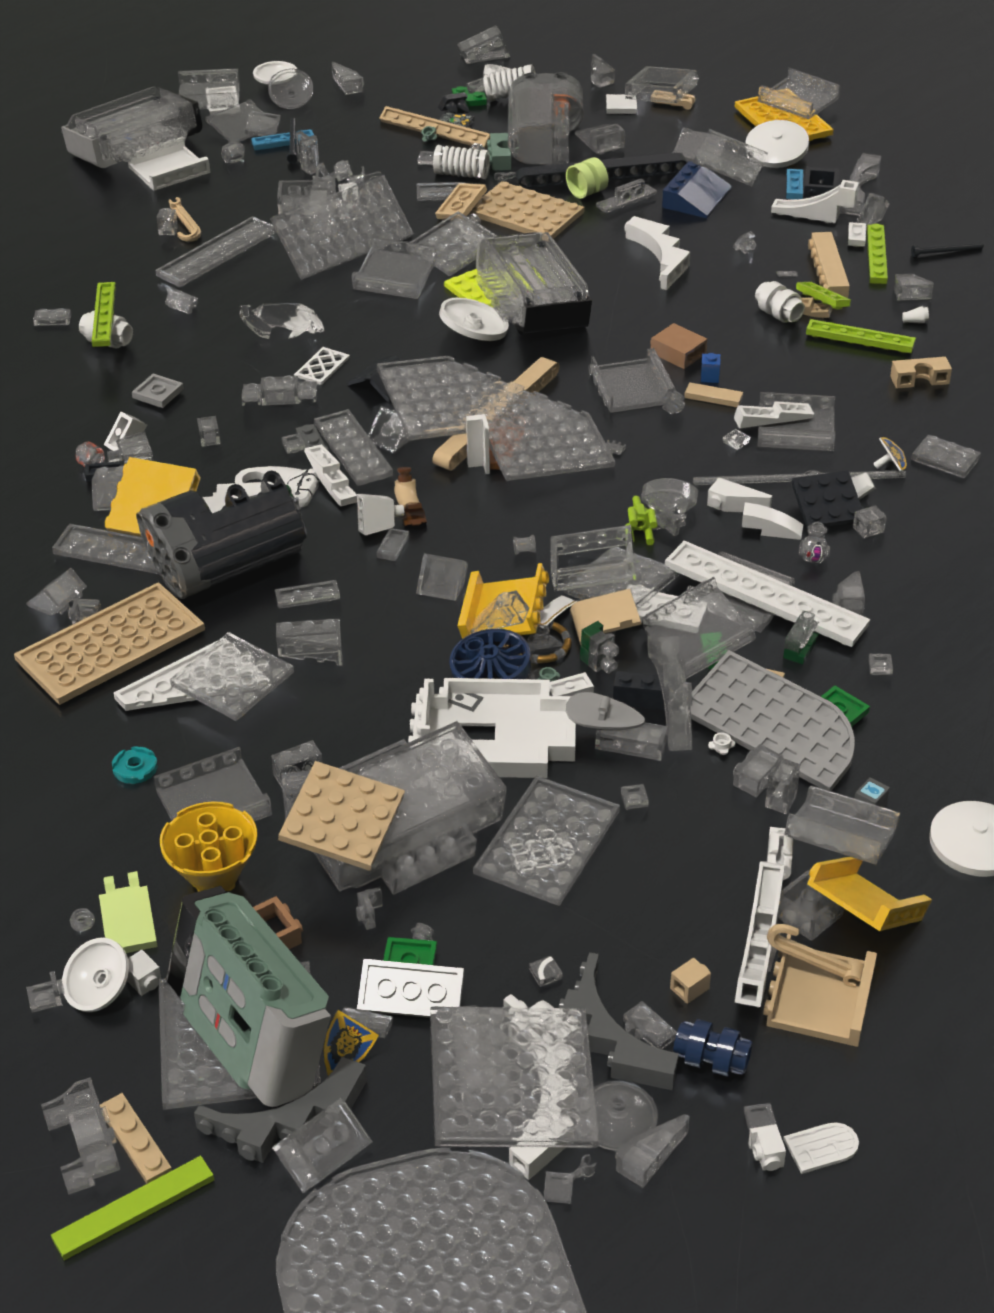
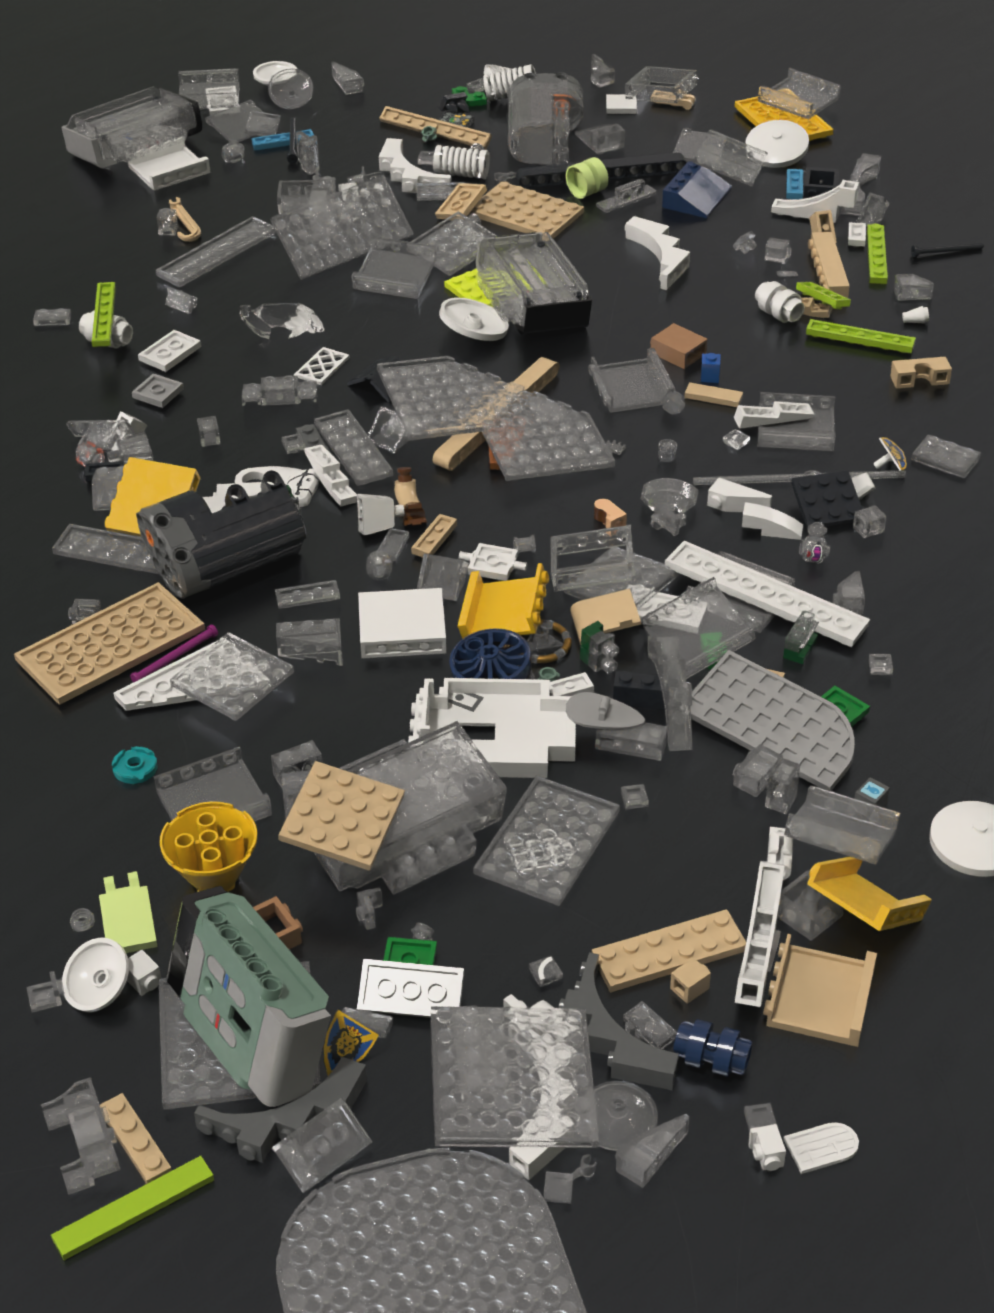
(58, 593): clear slope -> none
(100, 432): none -> clear bracket
(169, 350): none -> white plate
(210, 632): none -> magenta bar
(342, 170): clear plate -> none
(379, 565): none -> clear head
(402, 171): none -> white arch
(402, 623): none -> white panel
(434, 535): none -> tan plate
(478, 442): white panel -> none
(484, 46): clear wedge -> none
(493, 561): none -> white plate
(499, 152): sand green arch -> none
(502, 612): clear slope -> none
(554, 608): white sticker -> none
(609, 513): none -> light nougat leg
(642, 519): lime plant -> none
(667, 450): none -> clear wheel
(667, 949): none -> tan plate
(721, 743): white plate -> none
(777, 250): none -> clear brick
(822, 222): none -> tan slope
(849, 971): tan piece -> none

